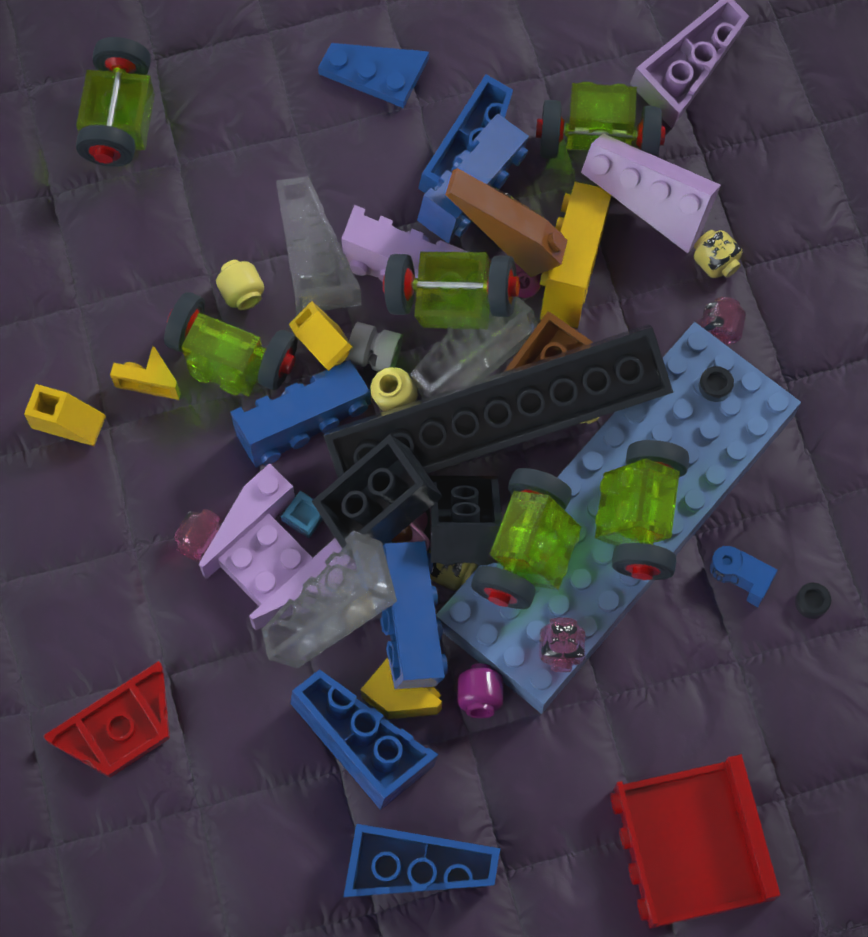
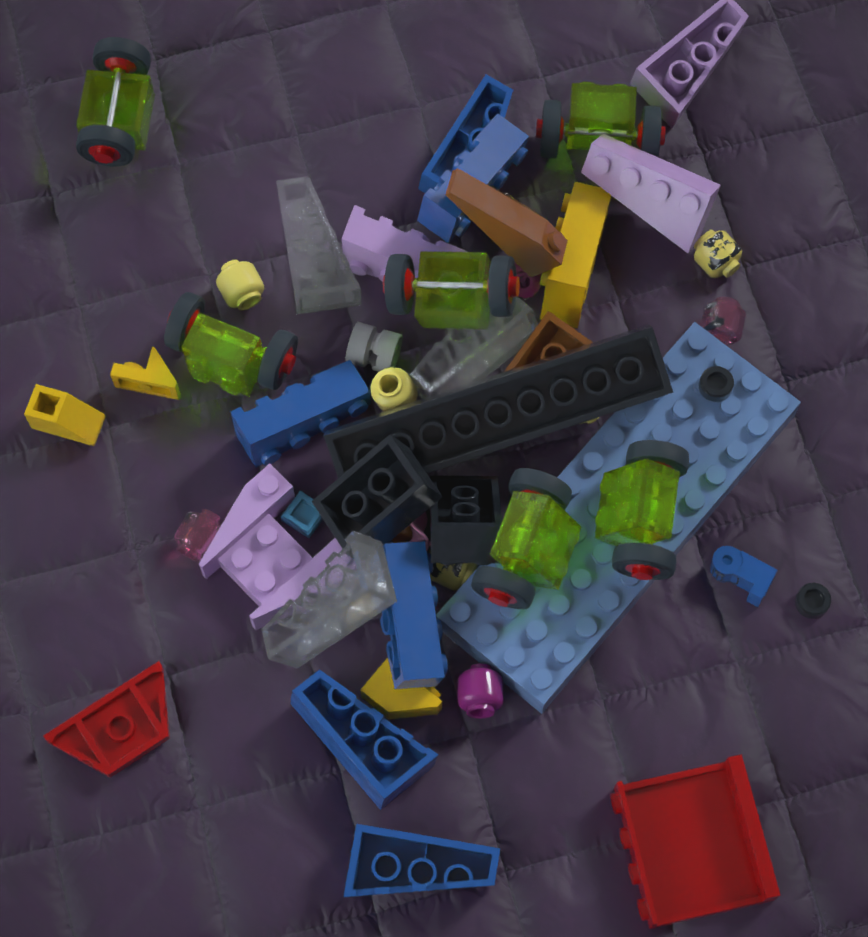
(321, 336): yellow slope -> none
(375, 70): blue wing -> none
(562, 644): clear pink head -> none

